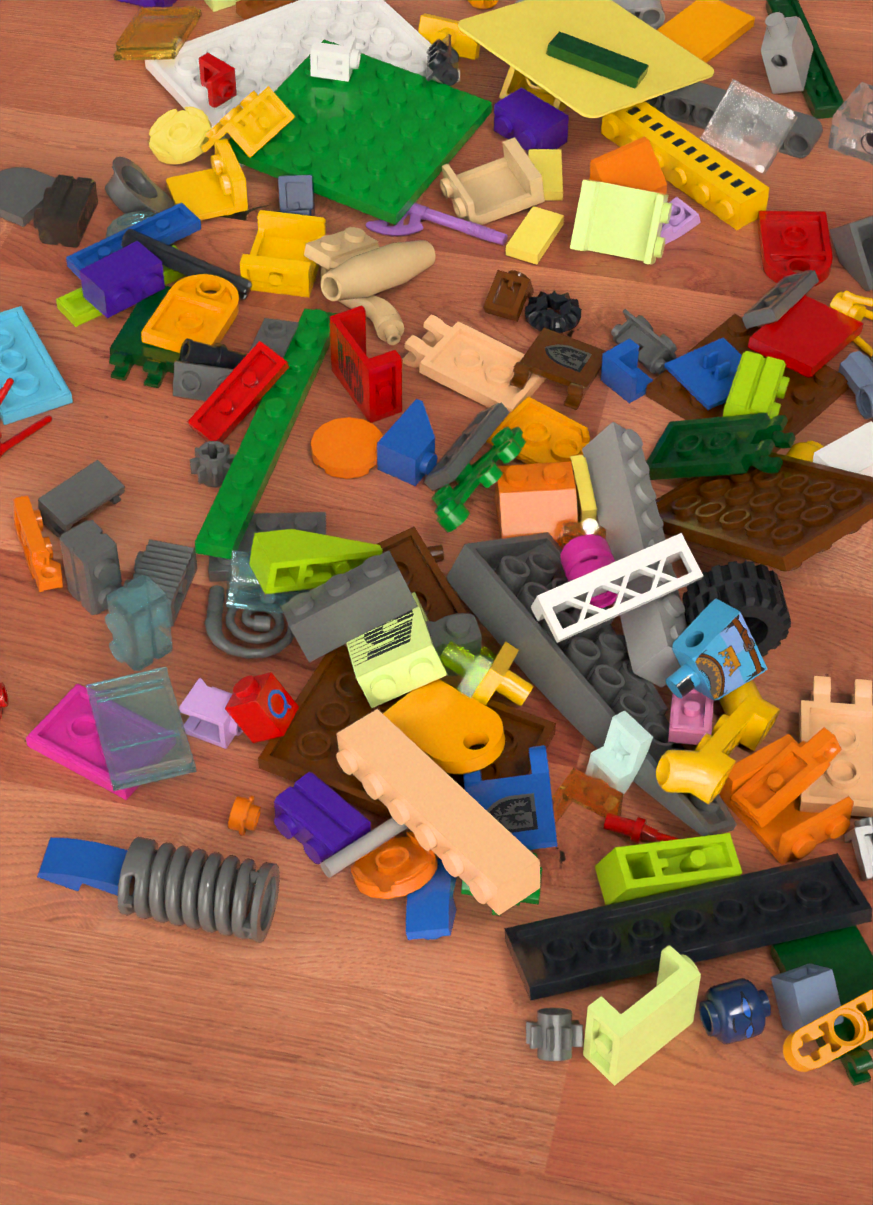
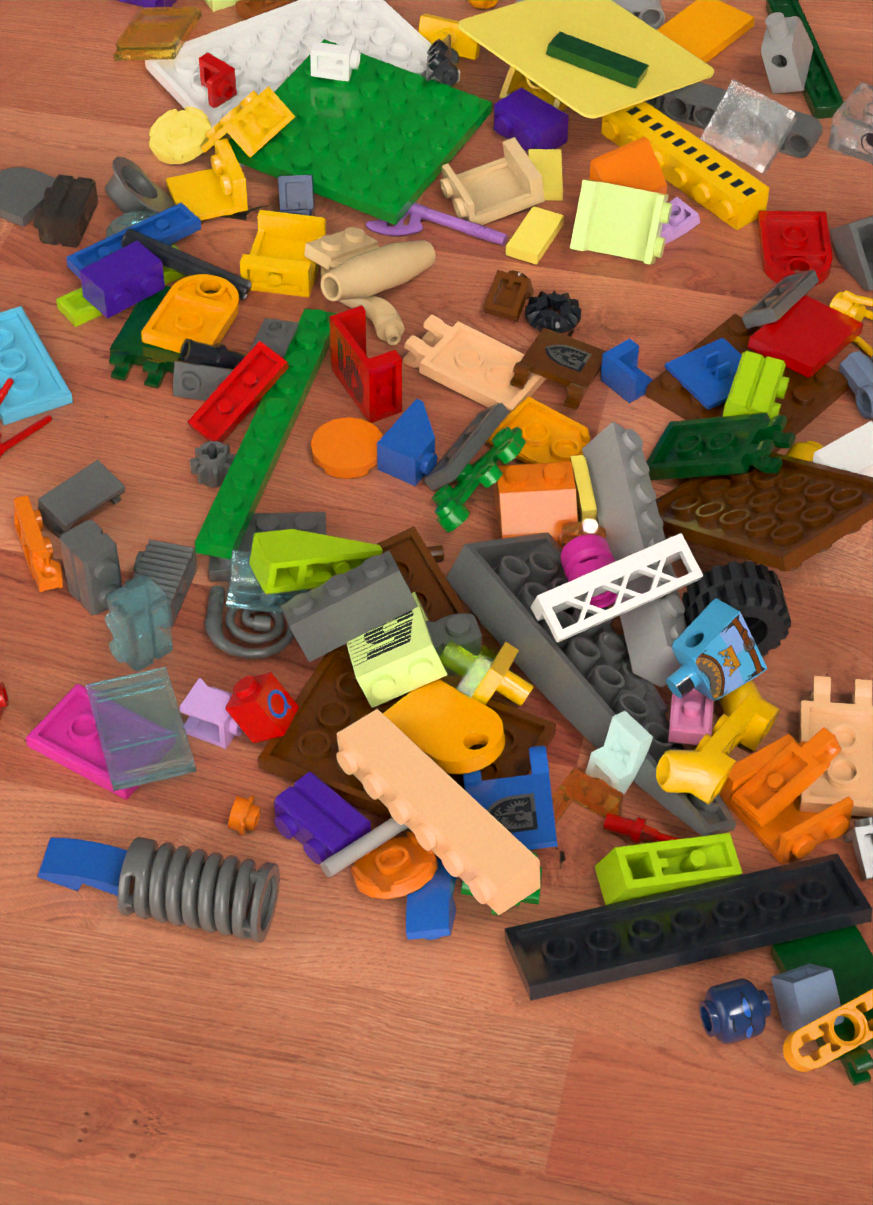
(554, 1034): dark grey gear -> none
(626, 1040): yellowish green panel -> none
(655, 349): dark grey hinge -> none

